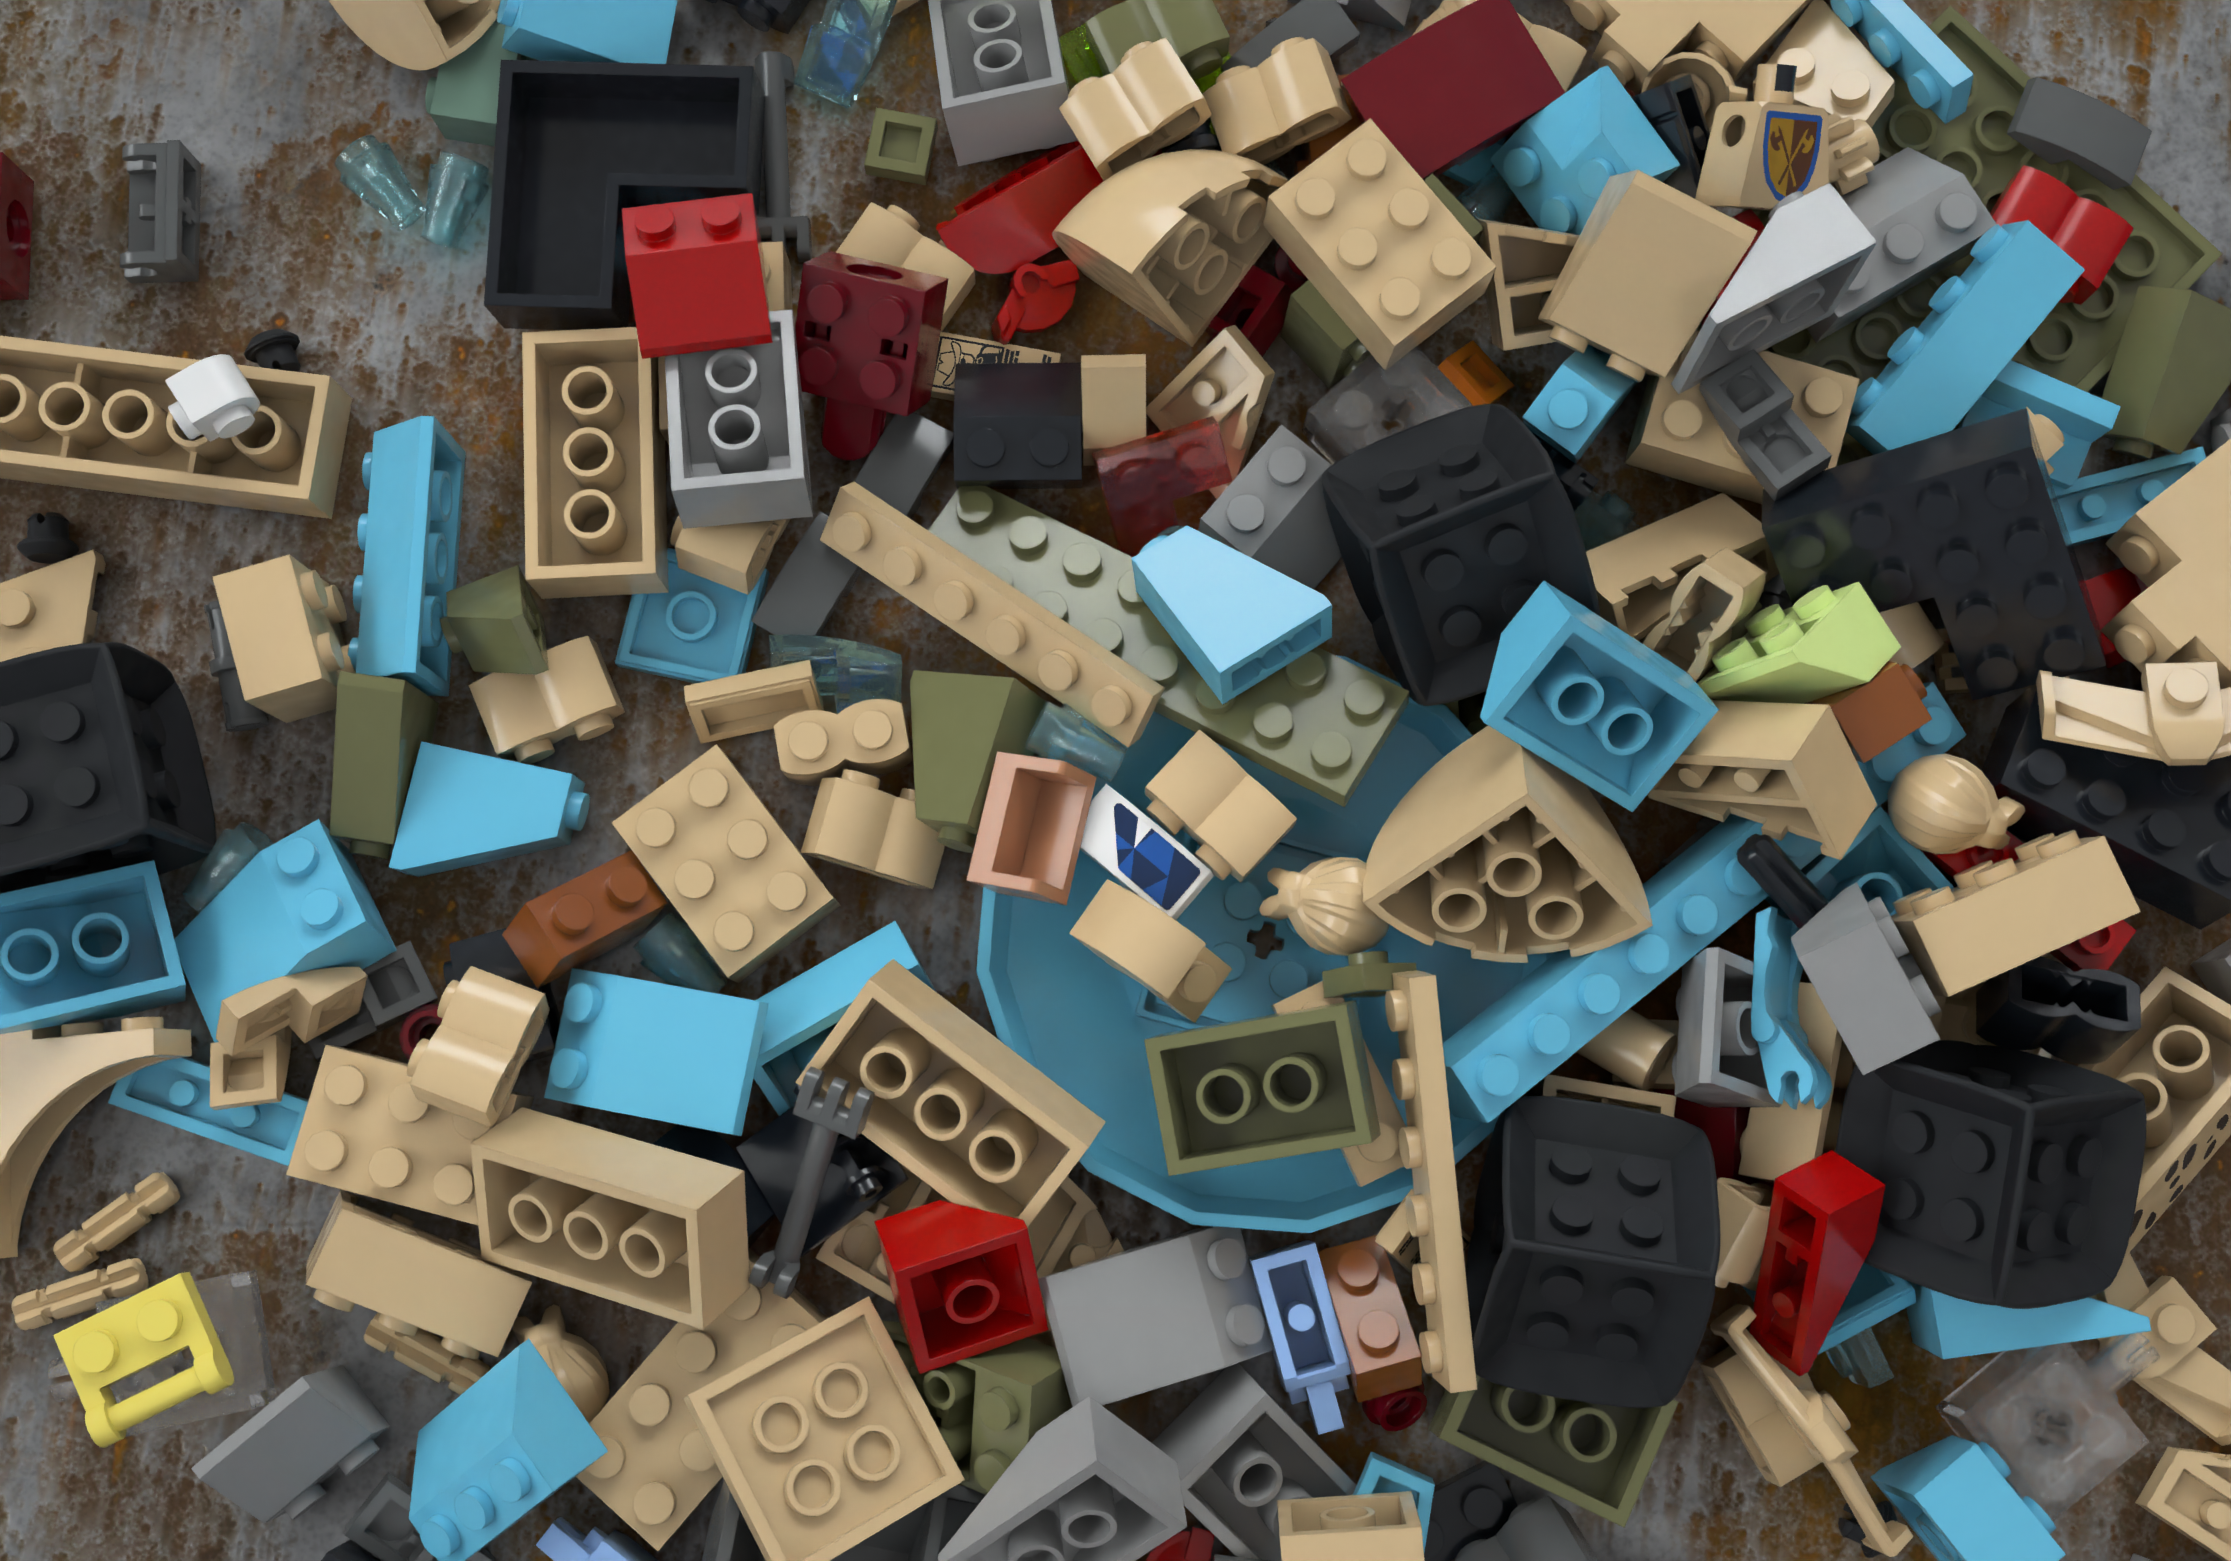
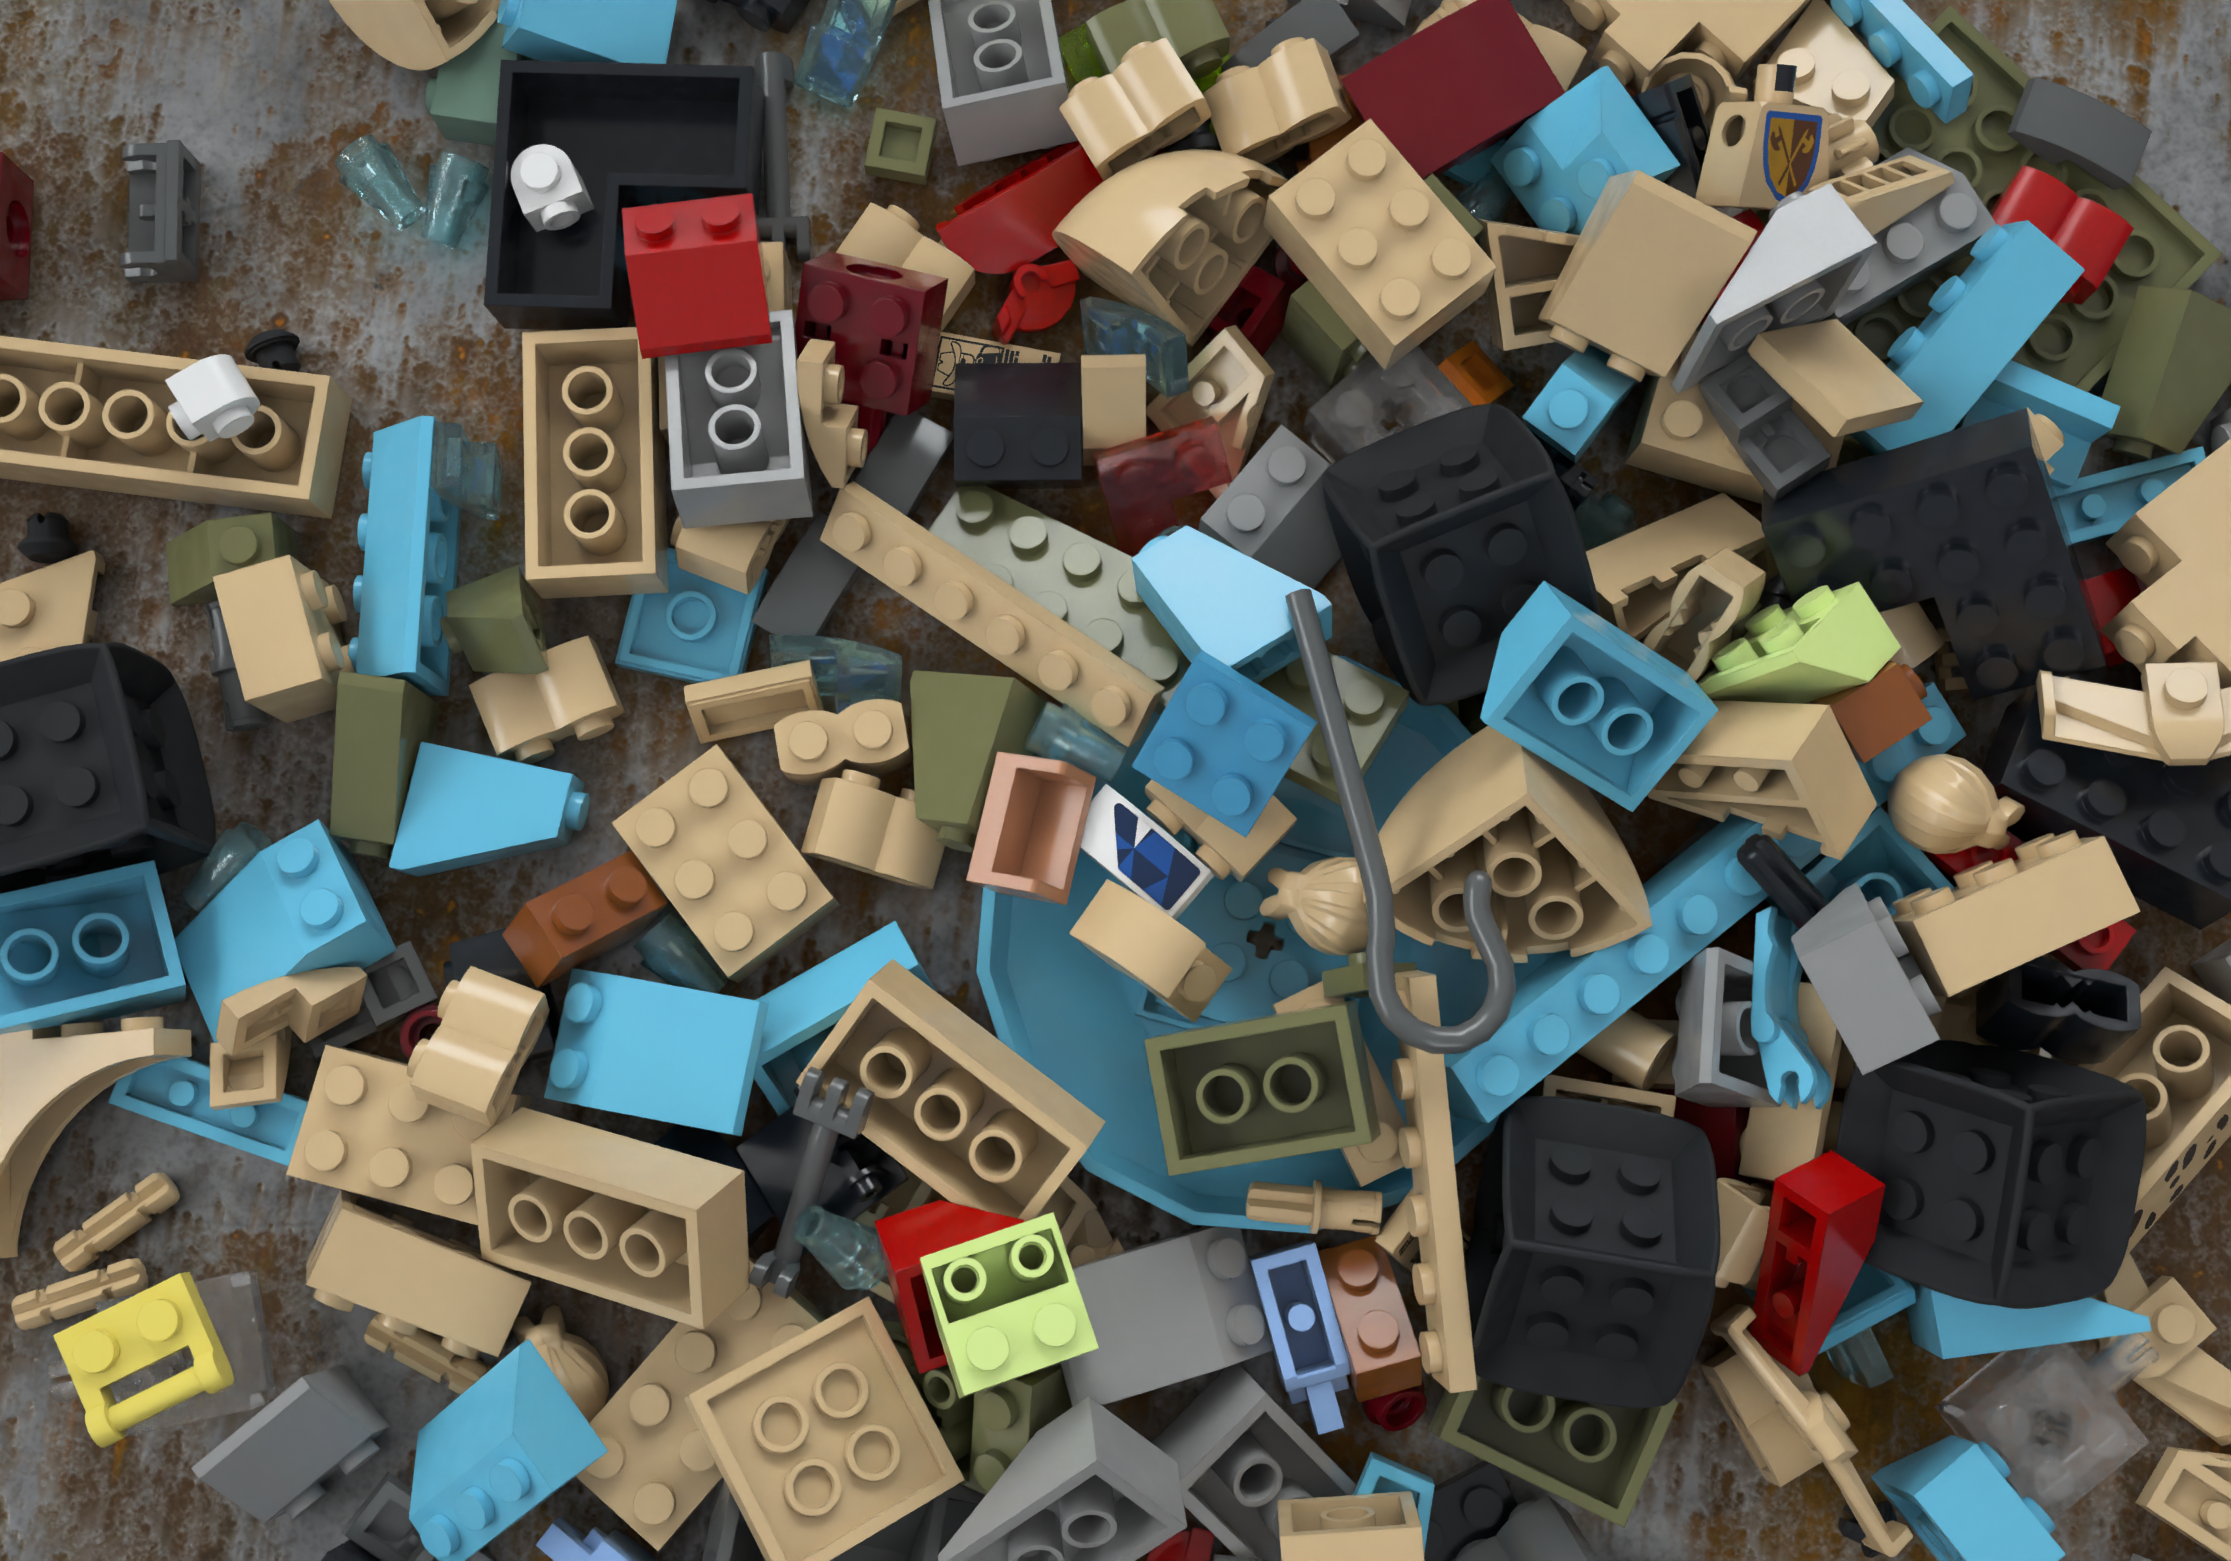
(223, 547): none -> olive slope
(466, 471): none -> clear light blue slope
(549, 188): none -> white plate
(828, 423): none -> tan slope
(842, 1247): none -> clear light blue cone
(1007, 1305): none -> yellowish green slope
(1123, 330): none -> clear light blue slope
(1223, 743): none -> dark azure plate
(1315, 1206): none -> tan axle
(1375, 873): none -> dark grey piece
(1834, 377): none -> tan tile
(1890, 189): none -> tan slope

